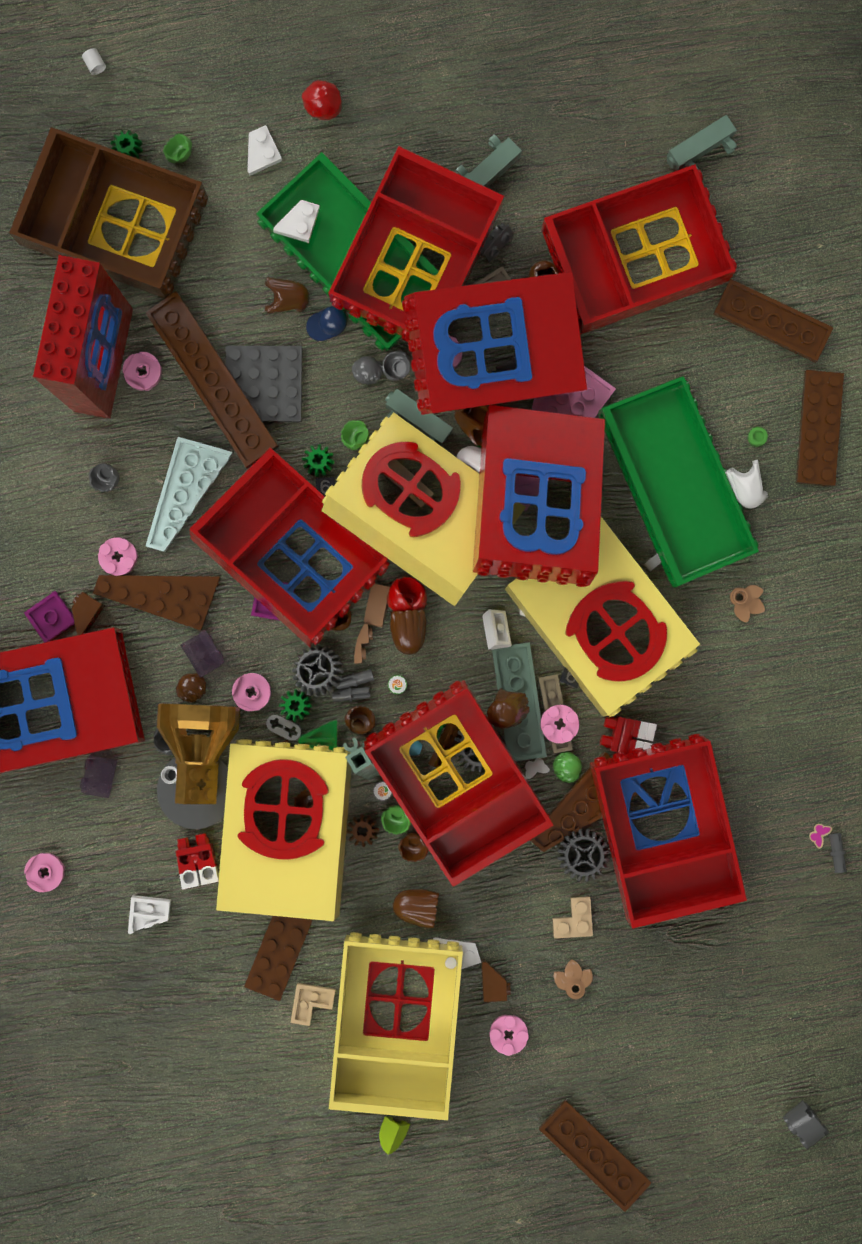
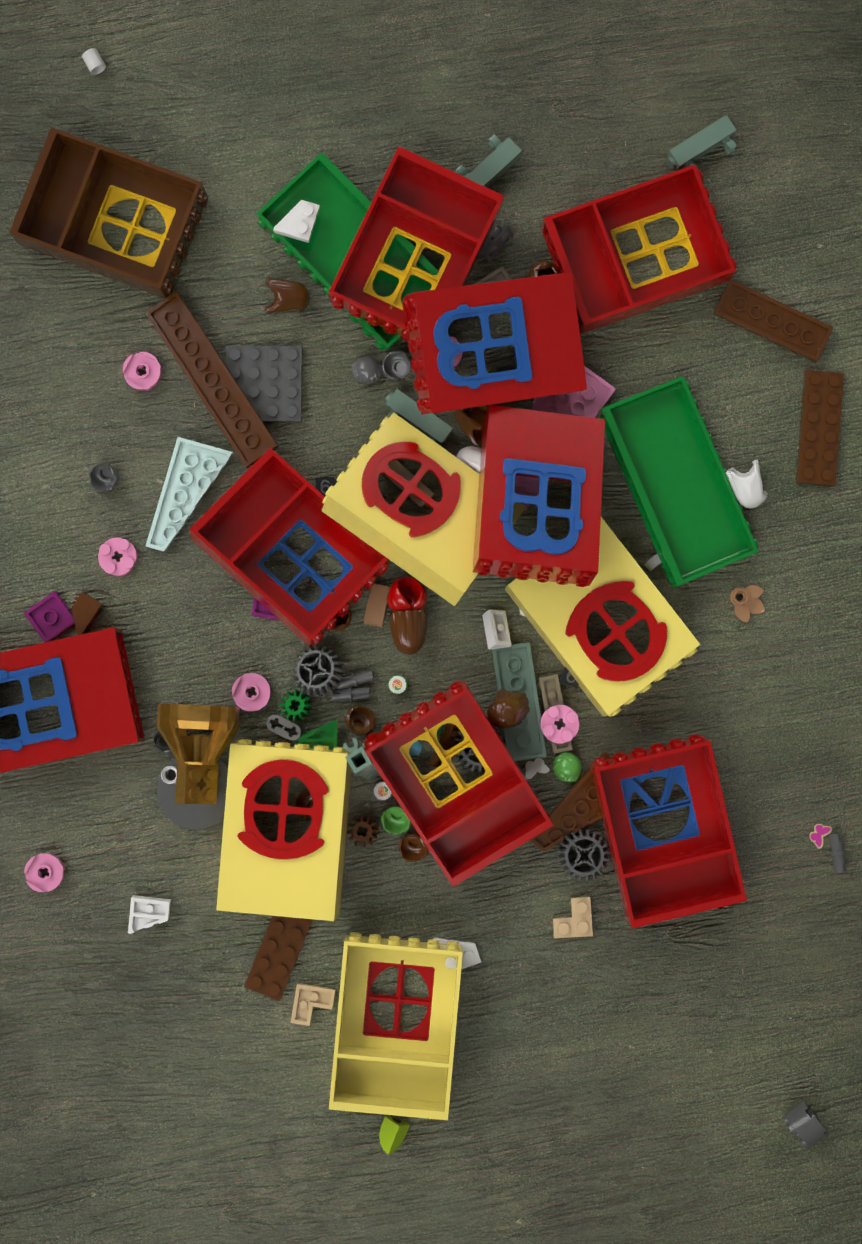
(83, 337): red panel -> none
(98, 776): bracket -> none
(125, 140): green gear -> none
(170, 597): reddish brown wing -> none
(178, 149): bright green hair -> none
(191, 687): reddish brown hair -> none
(196, 858): red hips -> none
(202, 653): bracket -> none
(261, 151): white wing -> none
(322, 100): red piece -> none
(324, 462): green gear -> none
(326, 324): dark blue cap -> none
(354, 434): bright green hair -> none
(364, 636): medium nougat slope -> none
(417, 907): reddish brown hair -> none
(493, 984): reddish brown slope -> none
(508, 1023): bright pink plate -> none
(573, 977): medium nougat plate -> none
(595, 1155): reddish brown plate -> none
(623, 733): red hips -> none
(757, 436): bright green tile -> none

